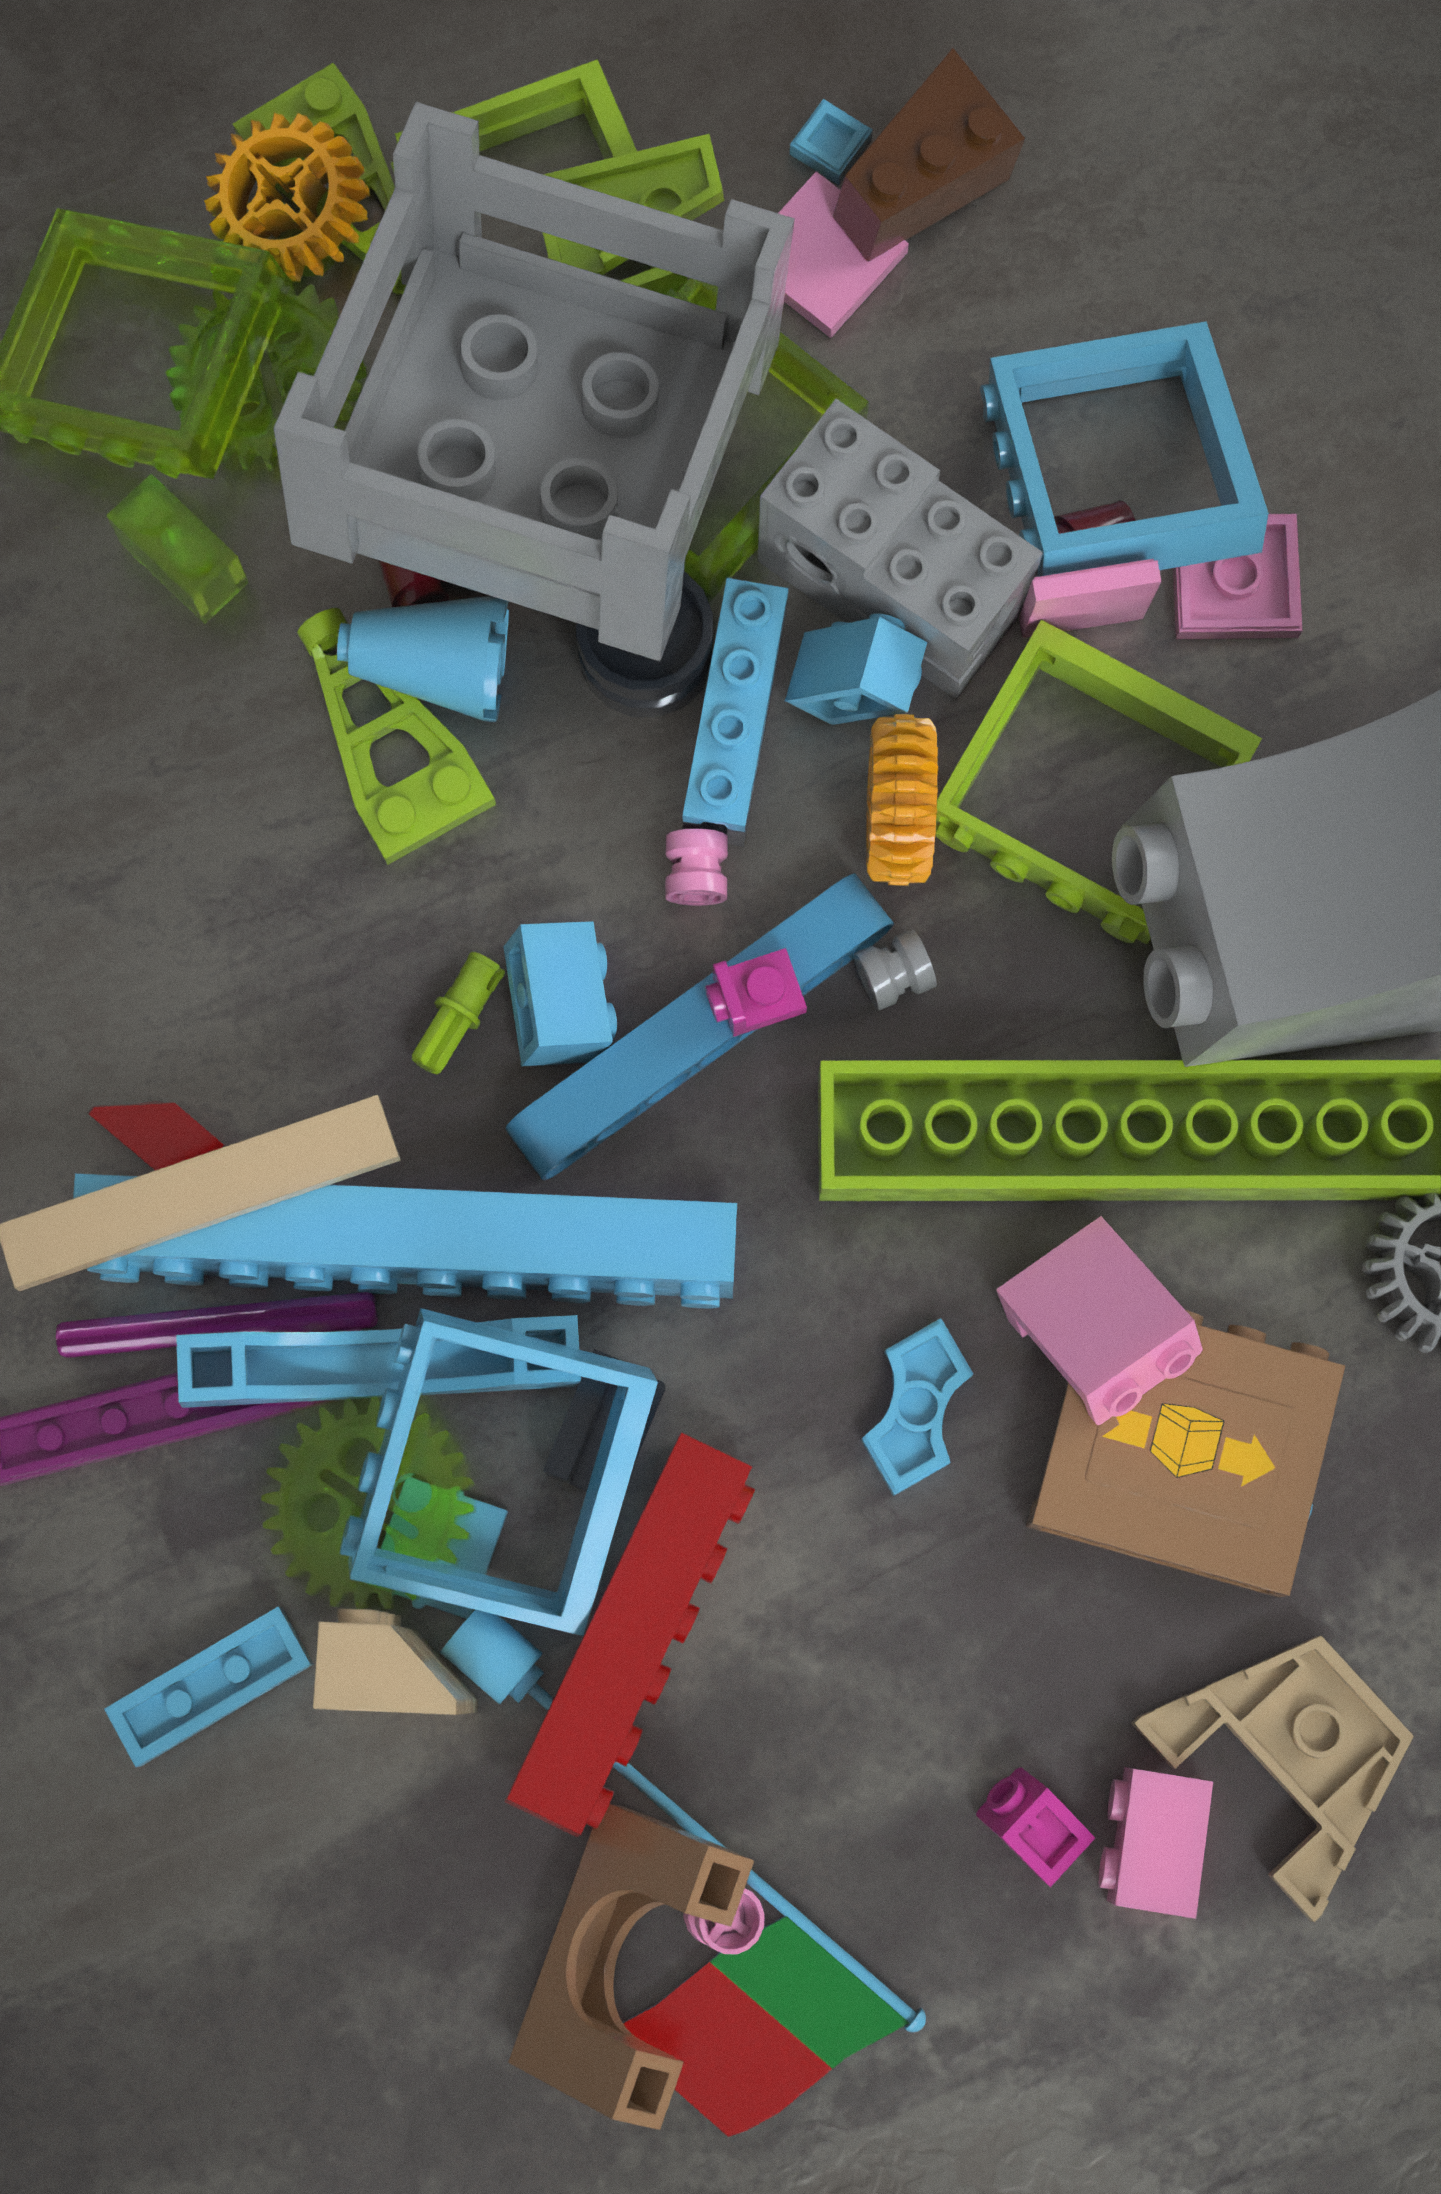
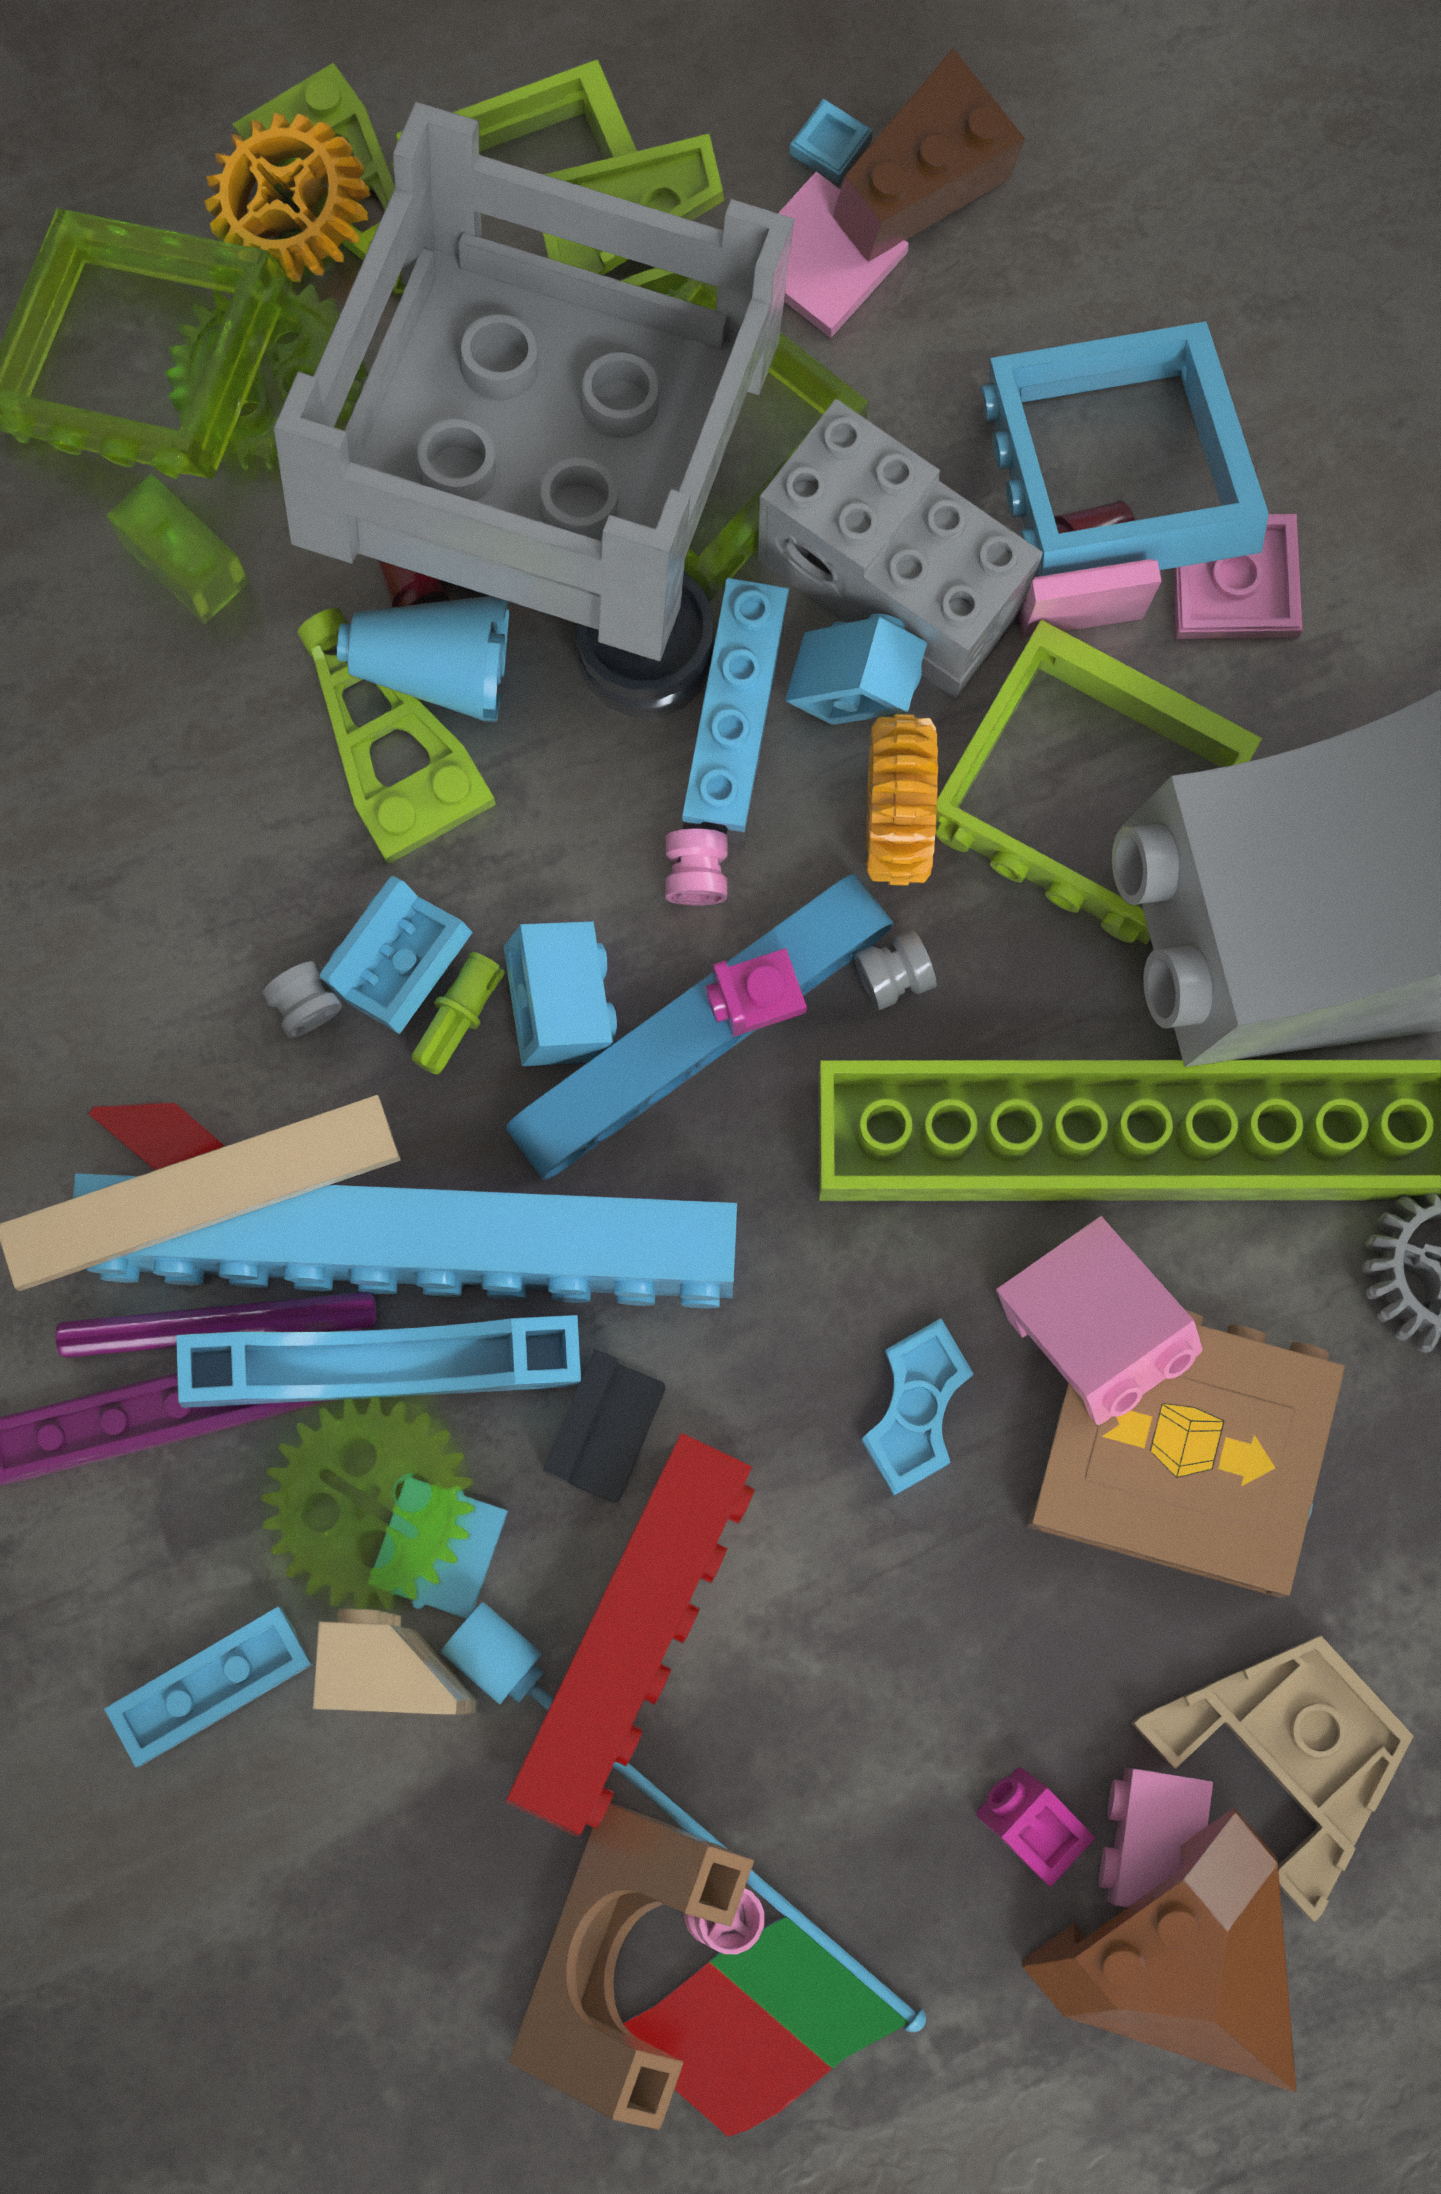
(301, 999): none -> light grey wheel
(394, 955): none -> medium azure bracket
(572, 1603): medium azure window -> none
(1189, 1961): none -> dark orange wedge

